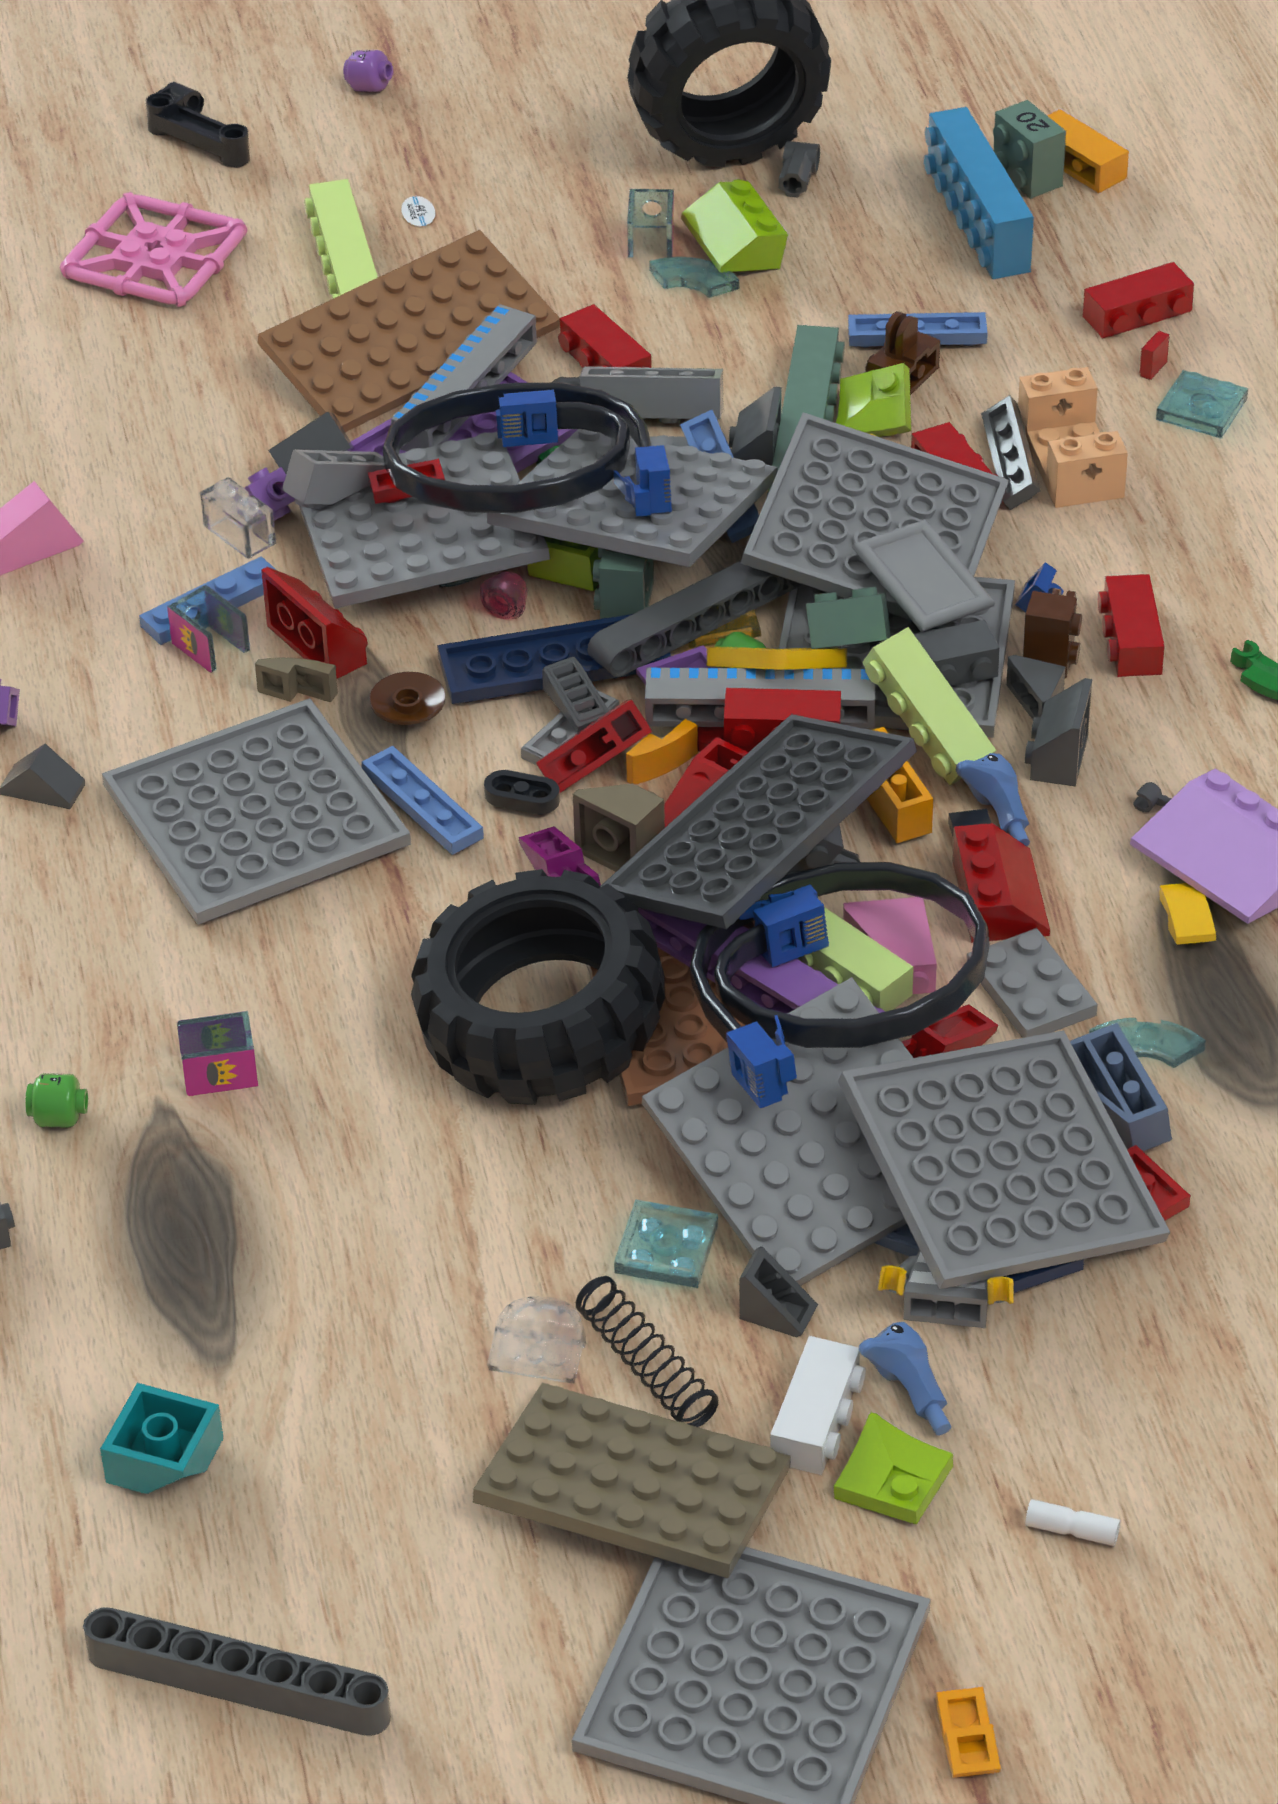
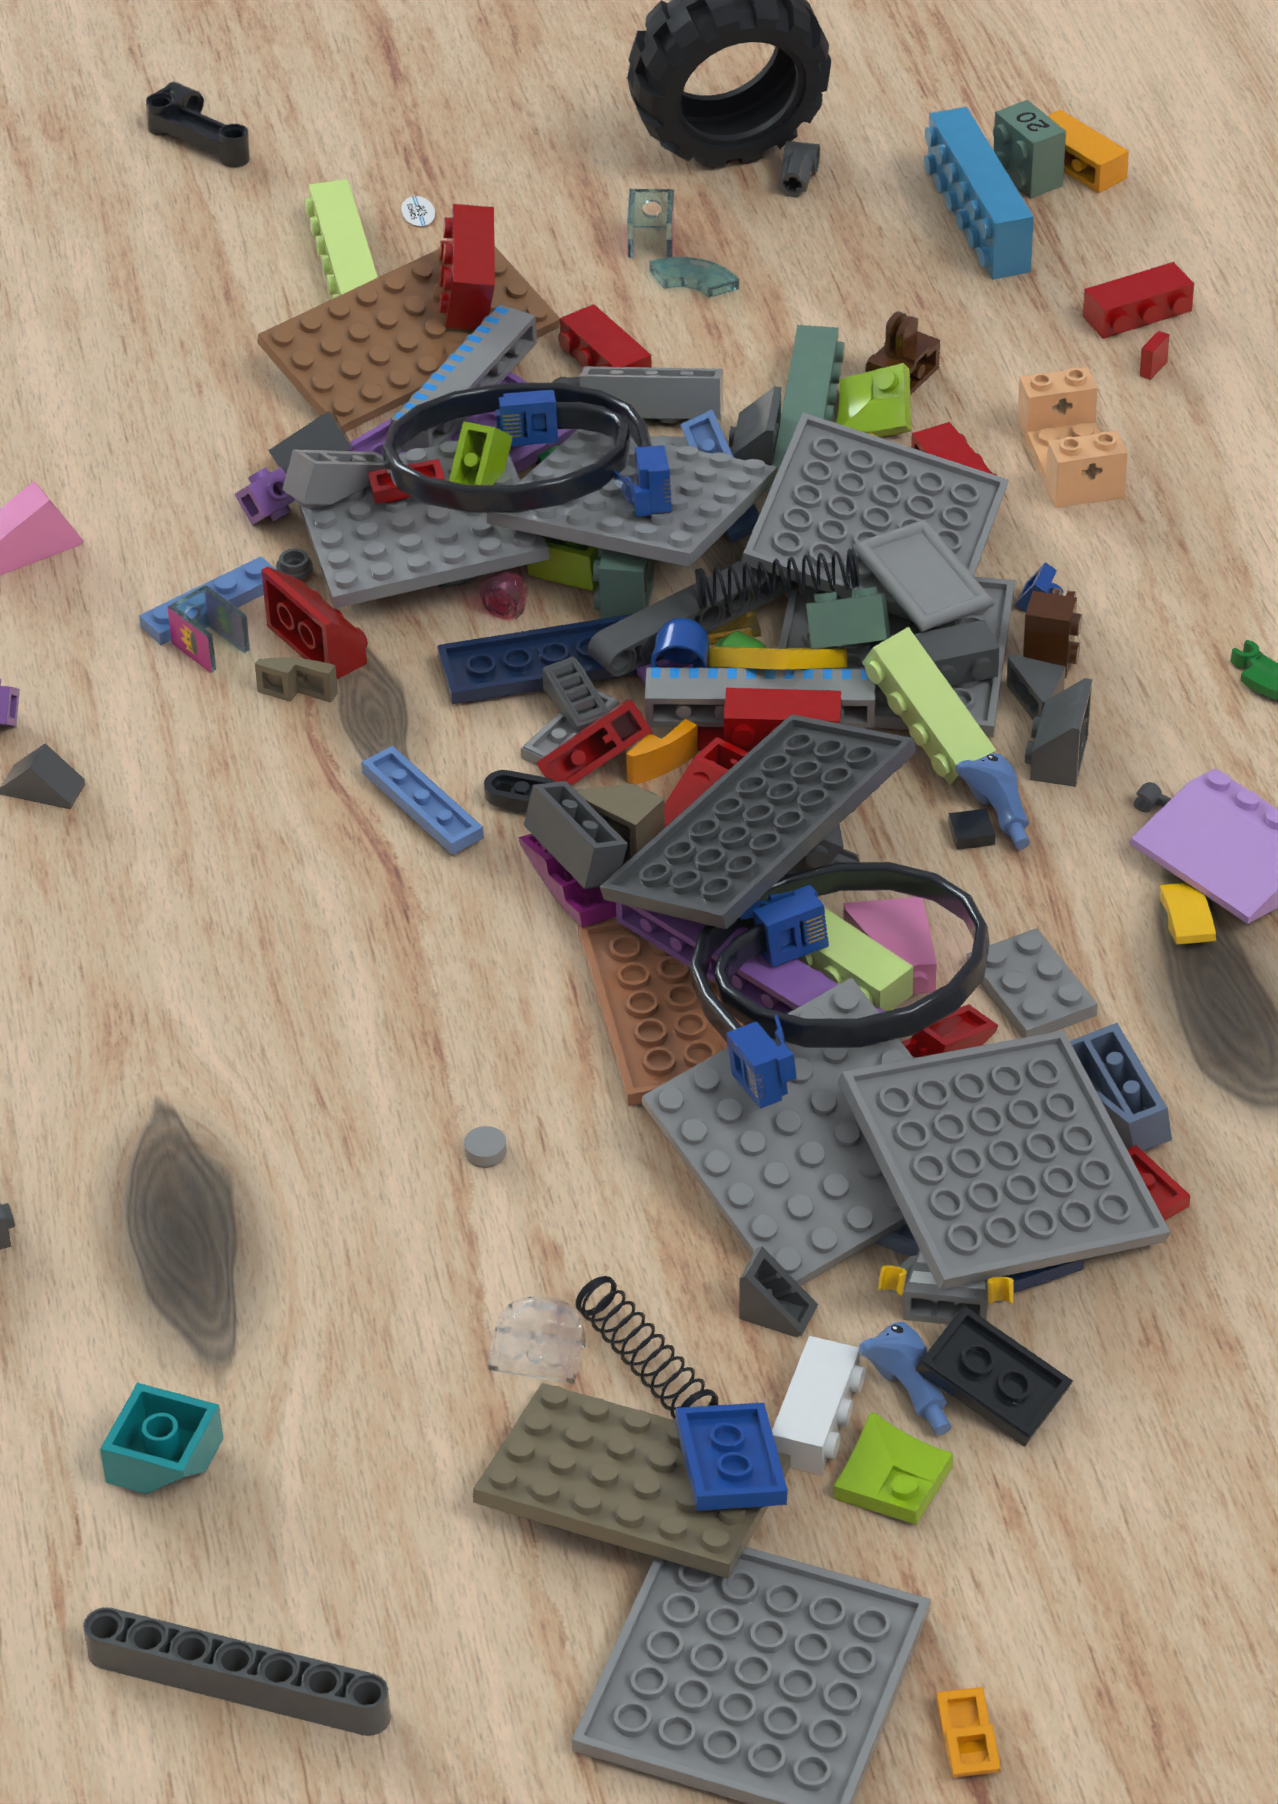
(56, 1100): bright green head -> none
(154, 250): bright pink plate -> none
(217, 1053): piece -> none
(237, 518): clear piece -> none
(255, 810): light grey plate -> none
(295, 563): none -> dark grey plate
(368, 71): medium lavender head -> none
(407, 698): reddish brown dish -> none
(468, 266): none -> red brick
(480, 455): none -> lime slope
(485, 1146): none -> light grey tile
(552, 1047): black tyre -> none
(574, 833): none -> dark grey brick
(666, 1243): clear light blue plate -> none
(682, 643): none -> blue helmet
(730, 1456): none -> blue plate
(736, 228): lime slope -> none
(852, 573): none -> black piece
(903, 804): light orange brick -> none
(949, 328): medium blue plate -> none
(994, 1375): none -> black tile
(1000, 879): red slope -> none
(1011, 451): dark grey plate -> none
(1078, 1523): white piece -> none
(1132, 625): red brick -> none
(1161, 1041): clear light blue tile -> none
(1202, 403): clear light blue plate -> none

